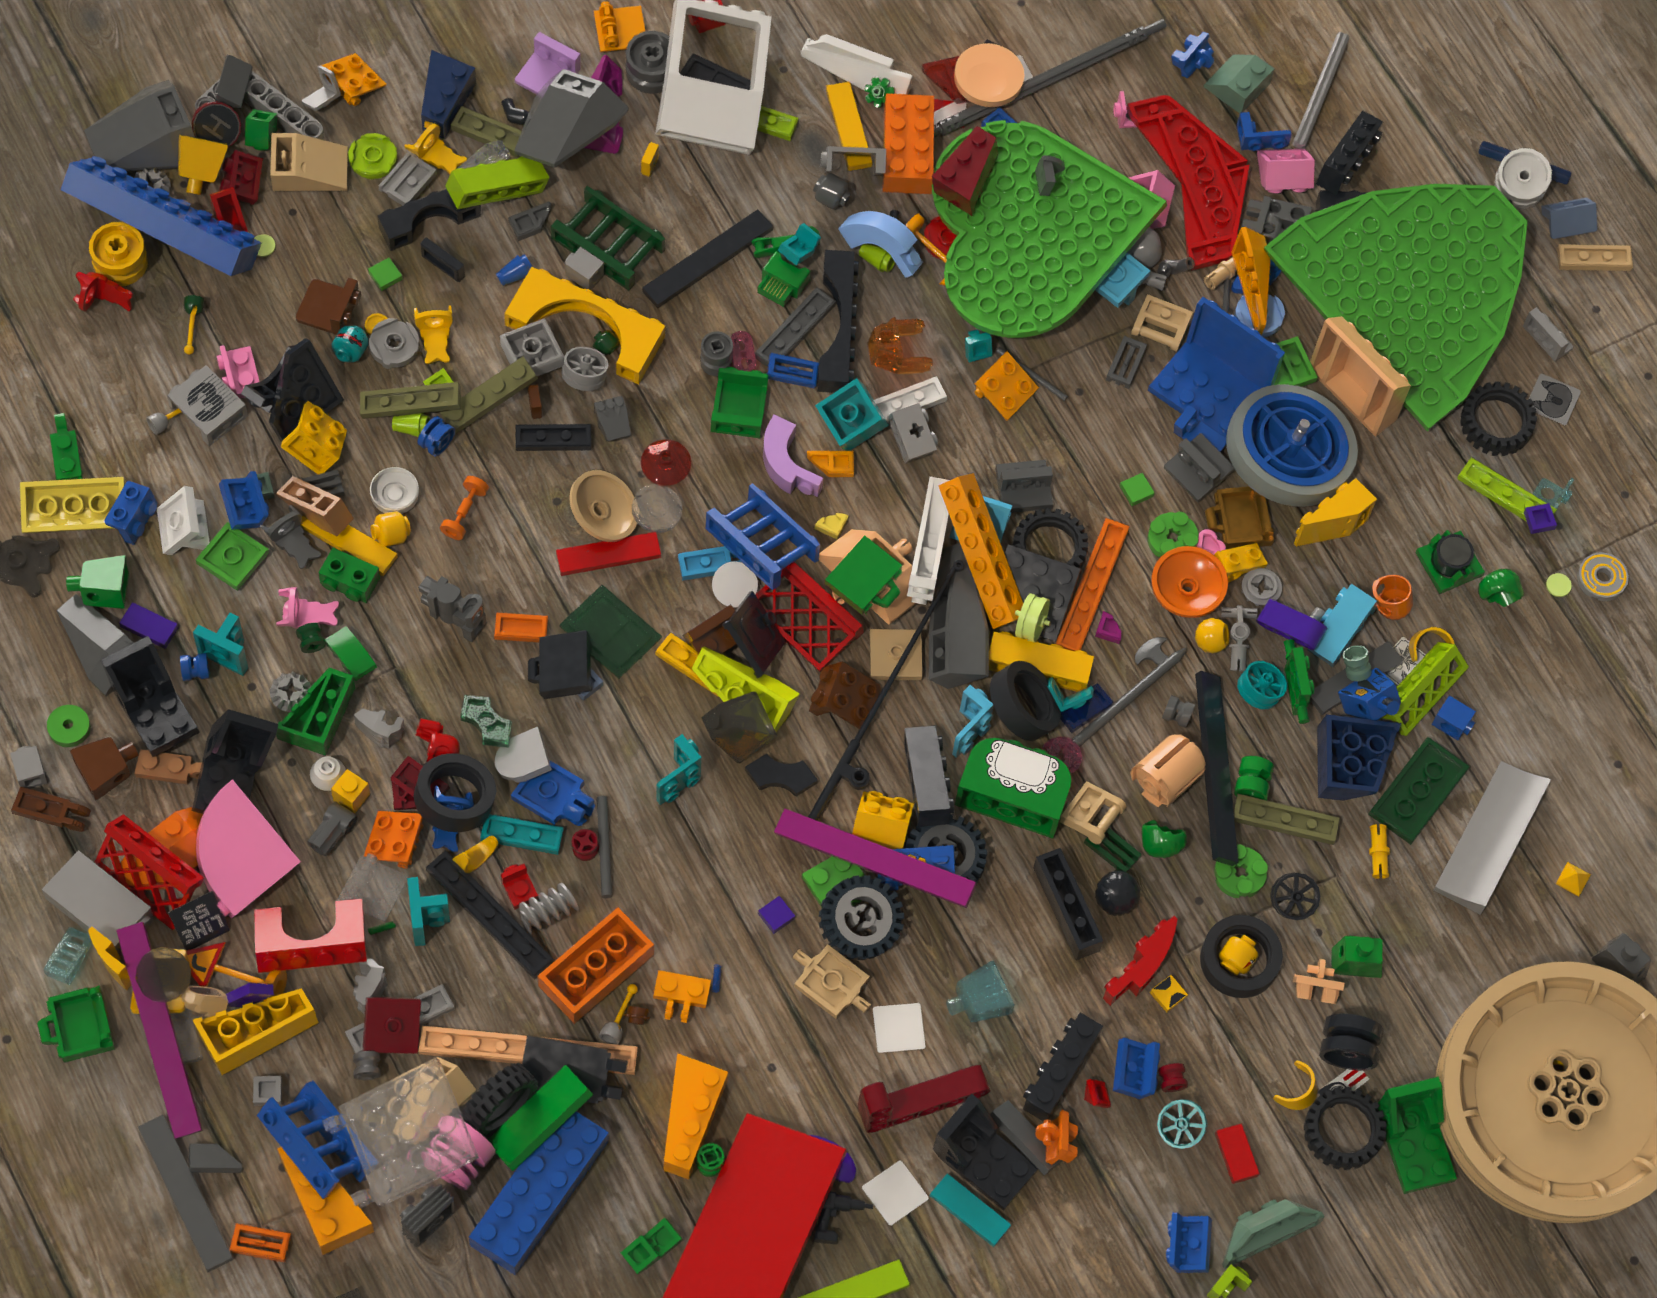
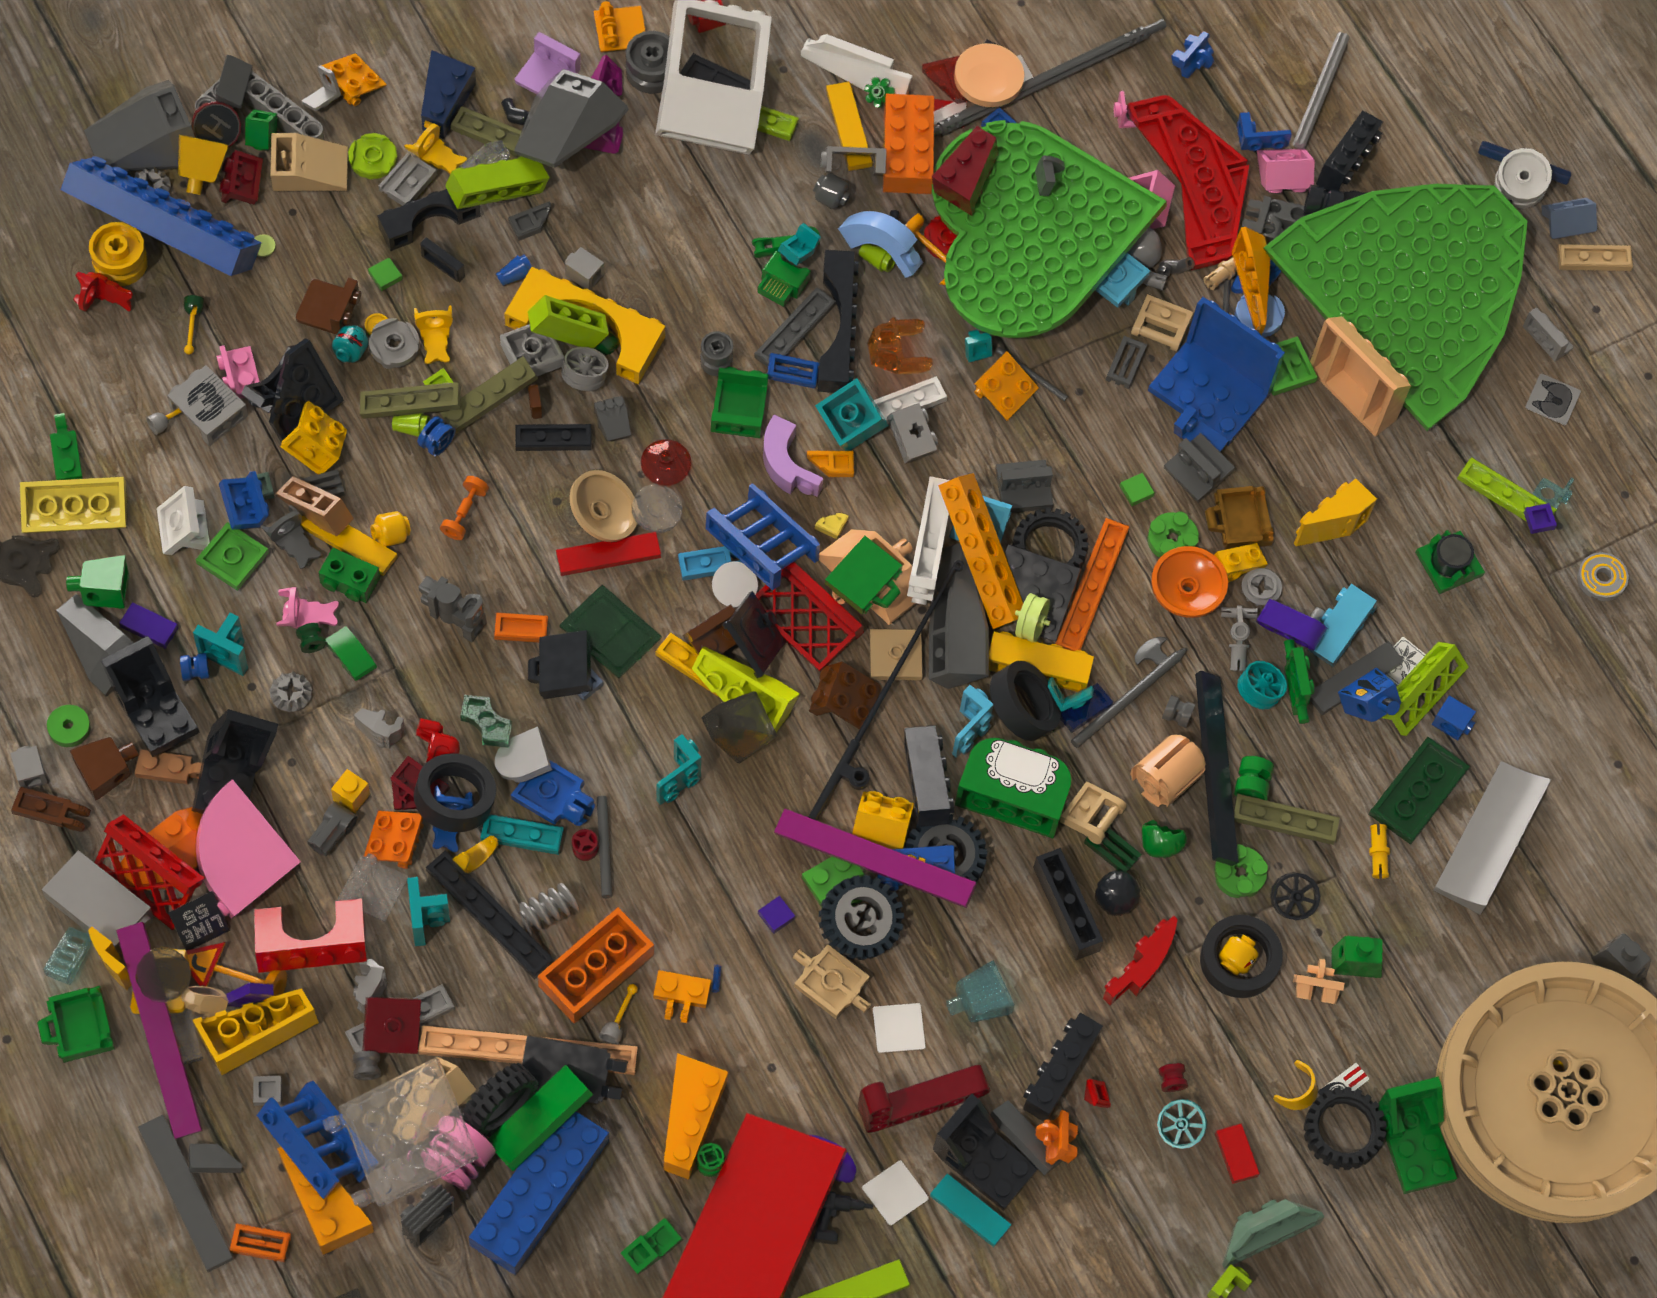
(132, 511): blue bracket -> none
(227, 208): red slope -> none
(319, 713): green wedge -> none
(326, 772): white cone -> none
(375, 930): green leg -> none
(394, 490): white piece -> none
(518, 885): red bracket -> none
(567, 322): none -> lime brick
(619, 272): dark green fence -> none
(637, 1015): reddish brown plate -> none
(649, 159): yellow tile -> none
(707, 259): black tile -> none
(748, 352): clear pink beam -> none
(770, 773): black tile -> none
(1070, 750): clear pink gear -> none
(1108, 629): magenta tile -> none
(1136, 1068): blue bracket -> none
(1168, 993): yellow tile -> none
(1189, 1243): blue bracket -> none
(1208, 541): bright pink tile -> none
(1212, 635): yellow piece -> none
(1240, 81): sand green slope -> none
(1291, 445): blue wheel -> none
(1318, 199): none -> black wheel
(1351, 1042): black wheel -> none
(1352, 755): dark blue wedge -> none
(1357, 663): sand green wheel -> none
(1395, 597): orange helmet -> none
(1414, 639): yellow helmet -> none
(1501, 587): green hair -> none
(1507, 395): black tyre -> none
(1558, 585): yellowish green piece -> none
(1573, 879): yellow slope -> none

